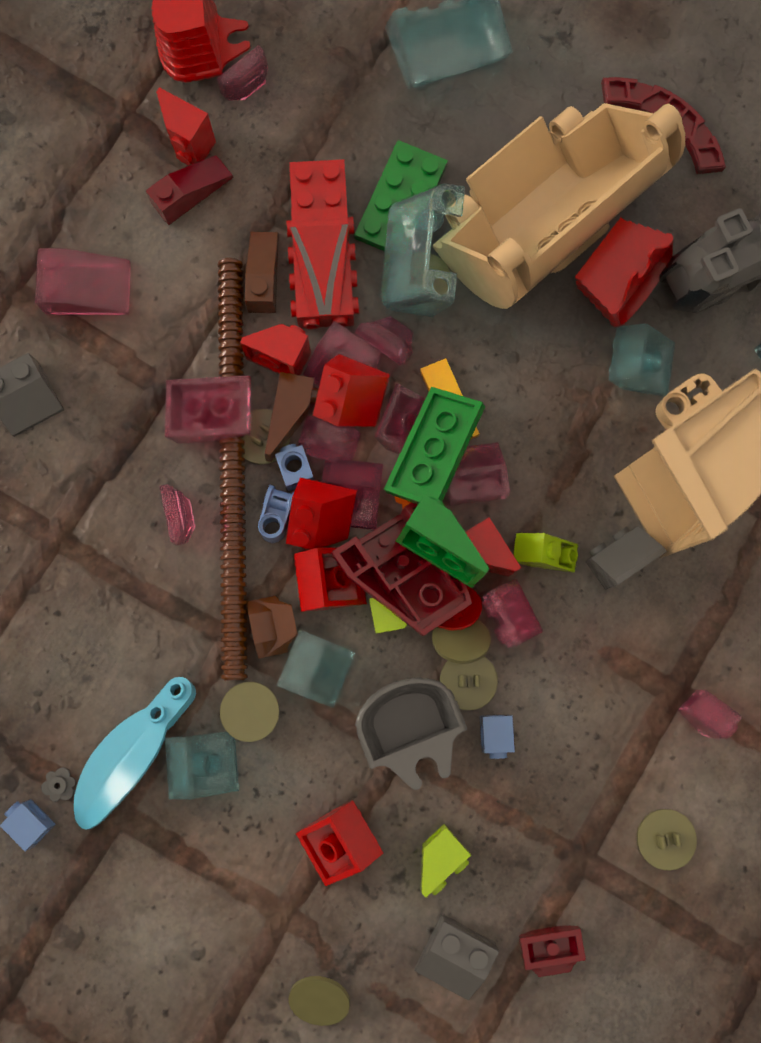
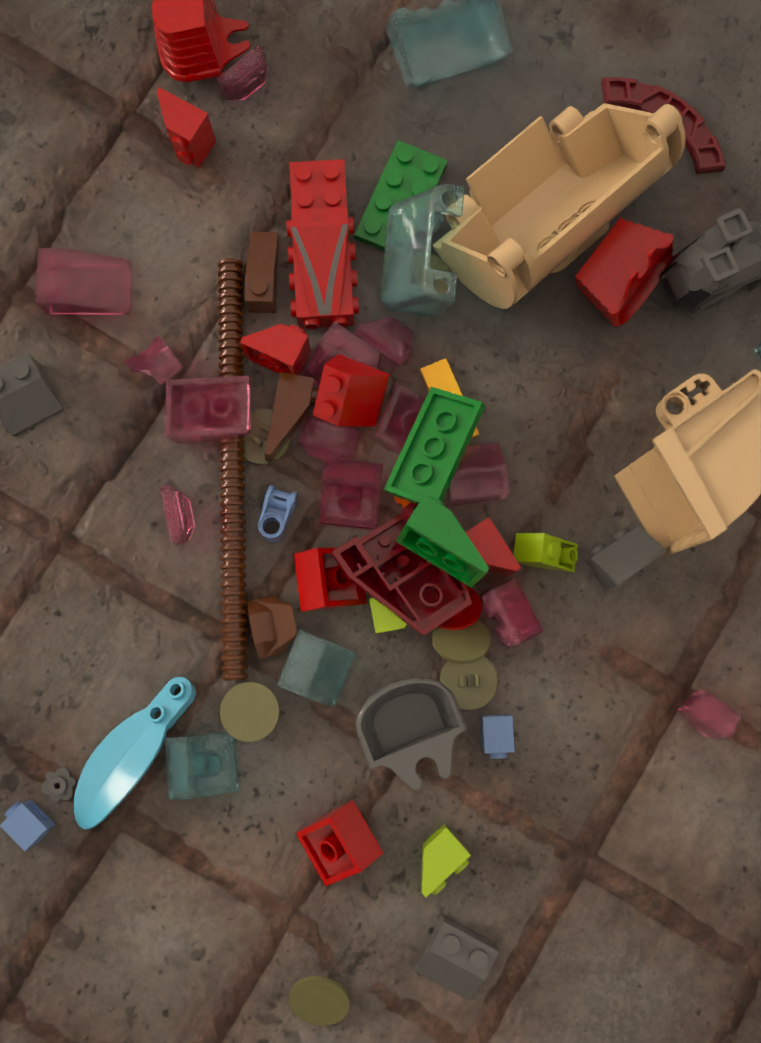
(155, 361): none -> clear pink slope
(187, 187): dark red slope -> none
(289, 453): medium blue brick -> none
(320, 514): red slope -> none
(552, 949): dark red slope -> none
(641, 360): clear light blue slope -> none
(666, 839): olive piece -> none

